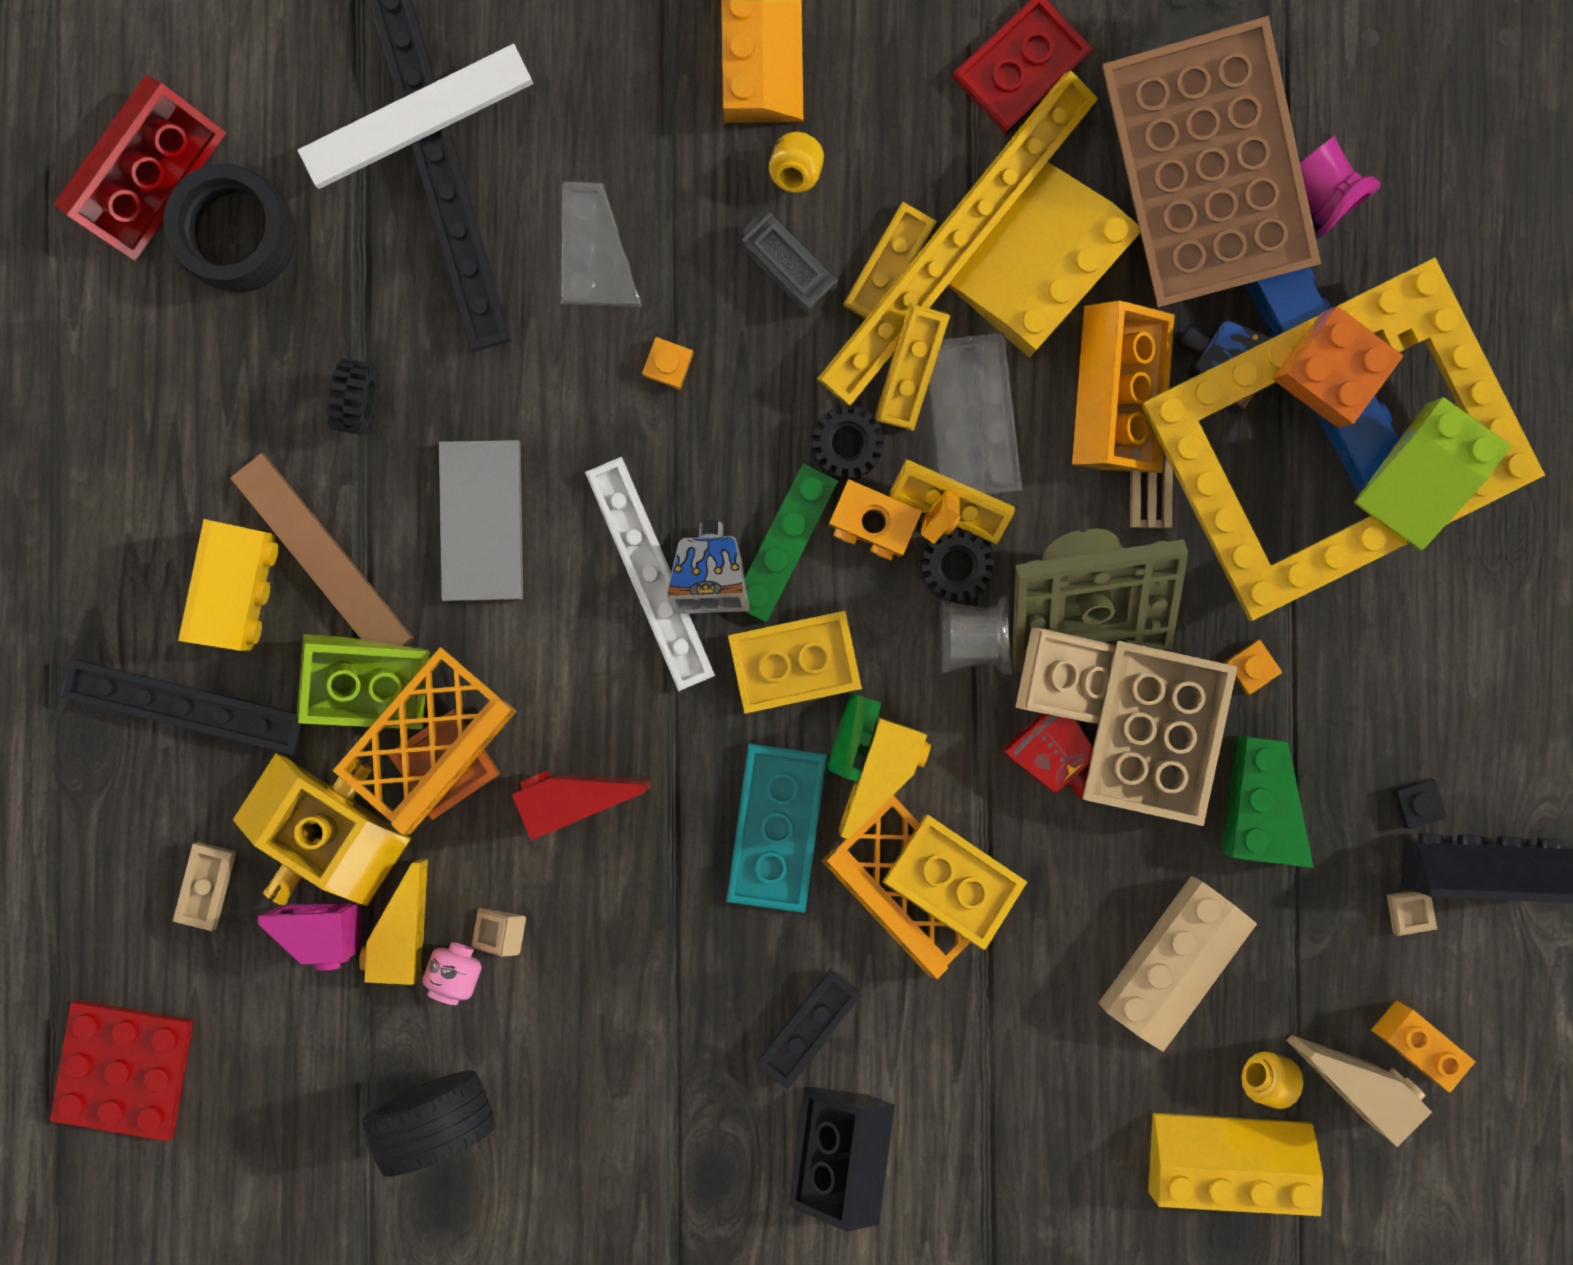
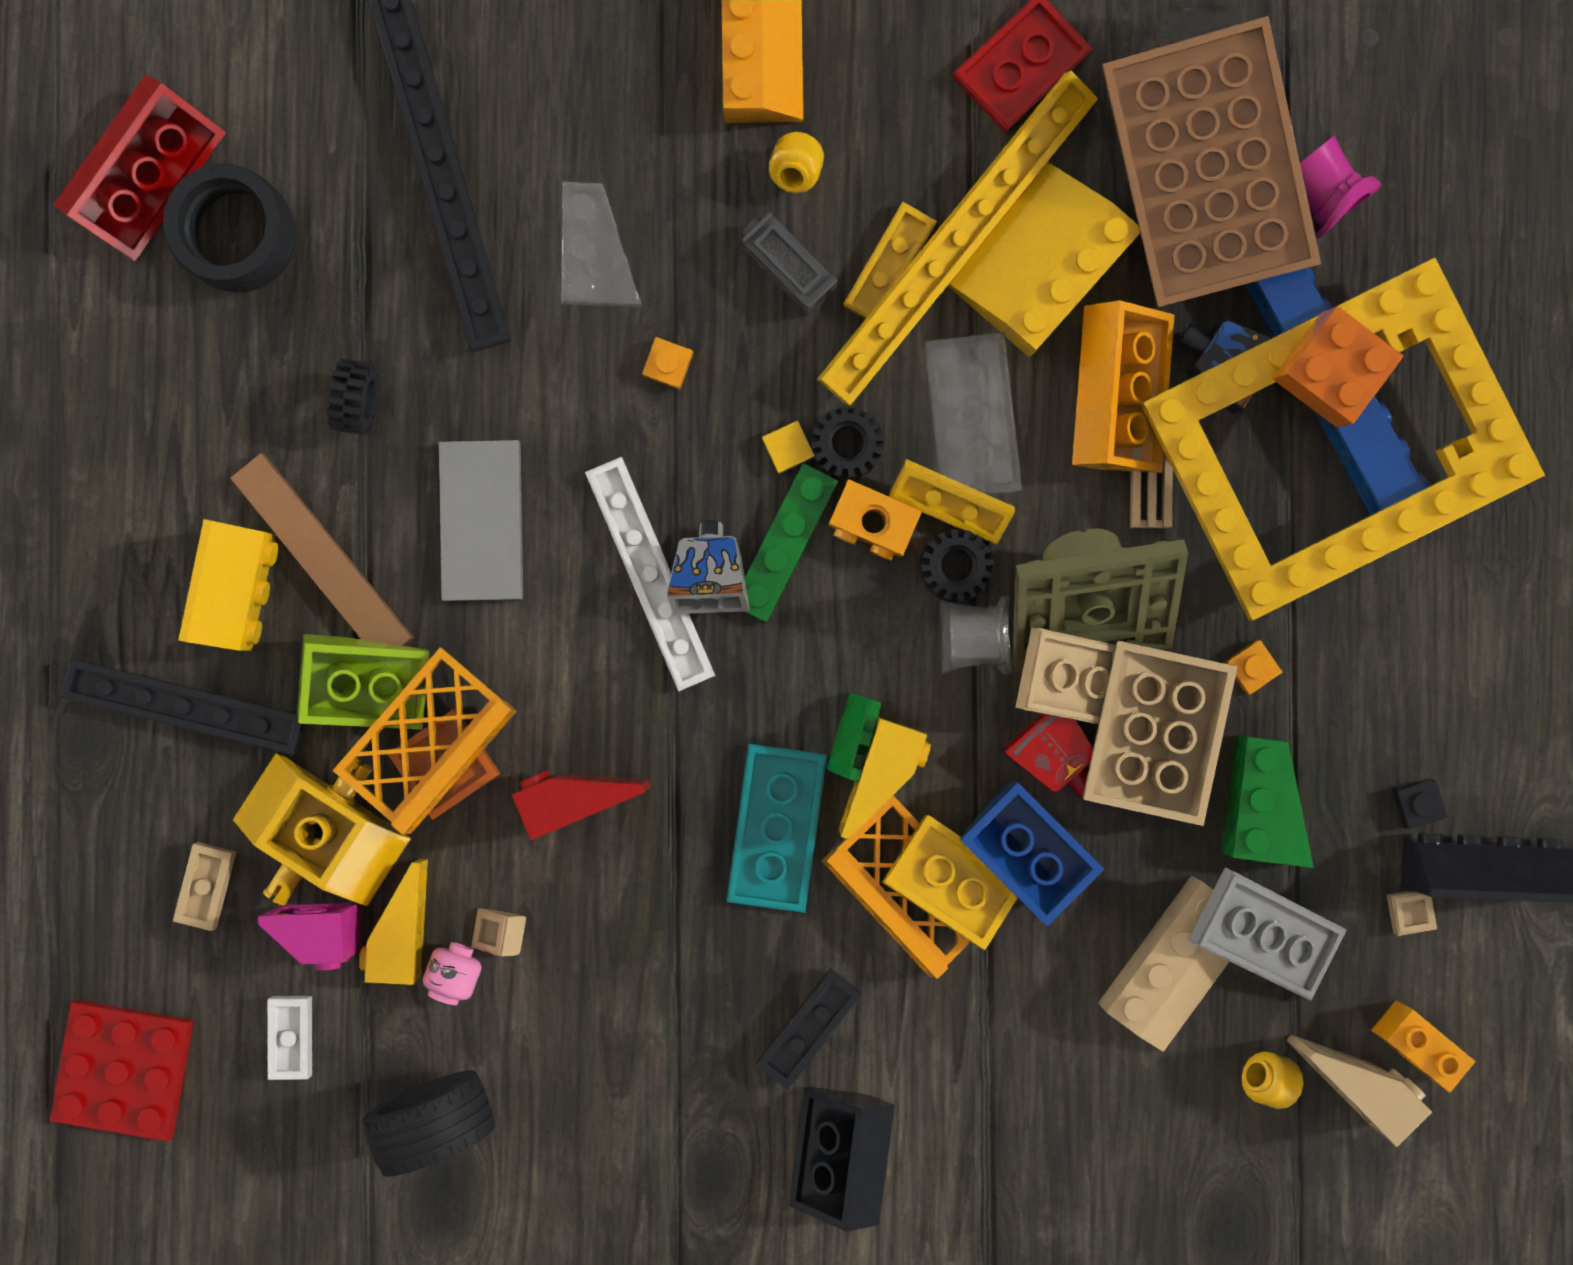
(289, 1037): none -> white plate
(415, 116): white tile -> none
(788, 447): none -> yellow tile
(794, 662): yellow plate -> none
(911, 366): yellow tile -> none
(941, 517): light orange plate -> none
(1030, 852): none -> blue slope
(1235, 1164): yellow slope -> none
(1267, 934): none -> light grey tile
(1432, 472): lime slope -> none

